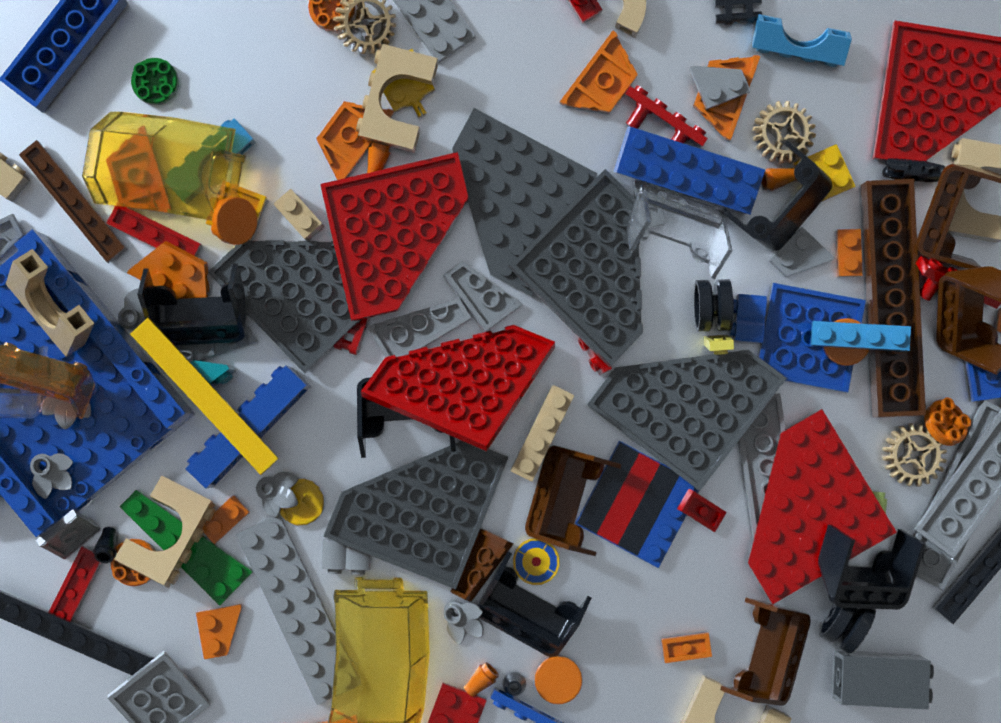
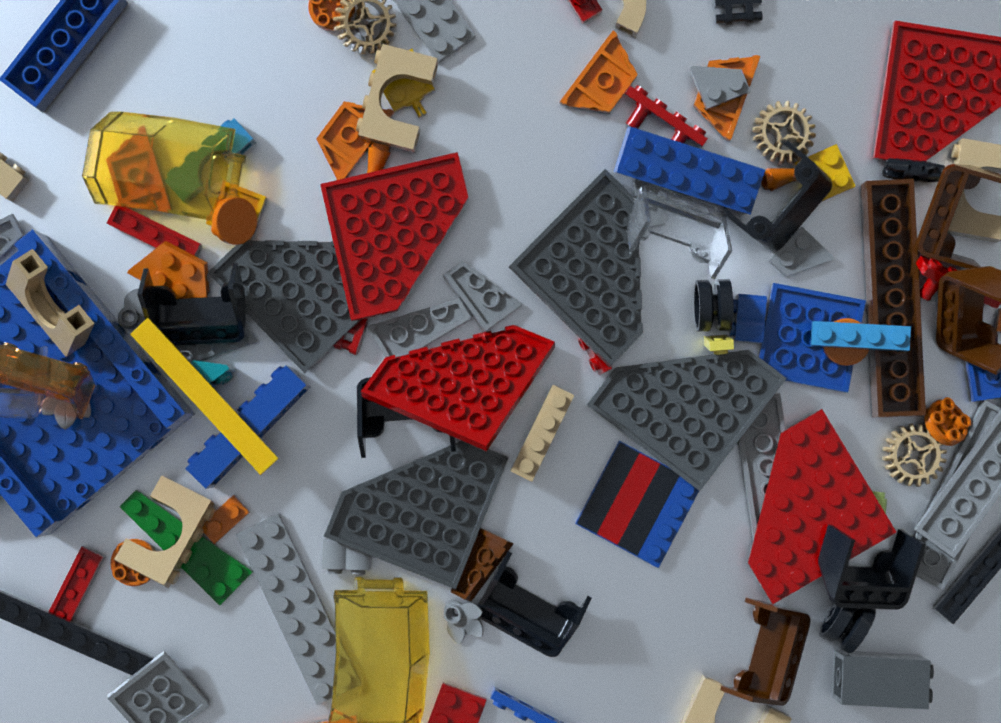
(53, 476): light grey plate -> none
(68, 534): light grey plate -> none
(72, 201): reddish brown plate -> none
(106, 548): black cone -> none
(154, 81): green tile -> none
(217, 629): orange wing -> none
(280, 493): light grey plate -> none
(299, 215): tan brick -> none
(309, 503): yellow tile -> none
(481, 679): orange cone -> none
(511, 678): black cone -> none
(513, 189): dark grey plate -> none
(535, 561): tile -> none
(558, 679): orange tile -> none
(559, 497): reddish brown windscreen -> none
(686, 647): orange plate -> none
(701, 510): red plate -> none
(829, 47): dark azure arch -> none
(849, 252): orange plate -> none

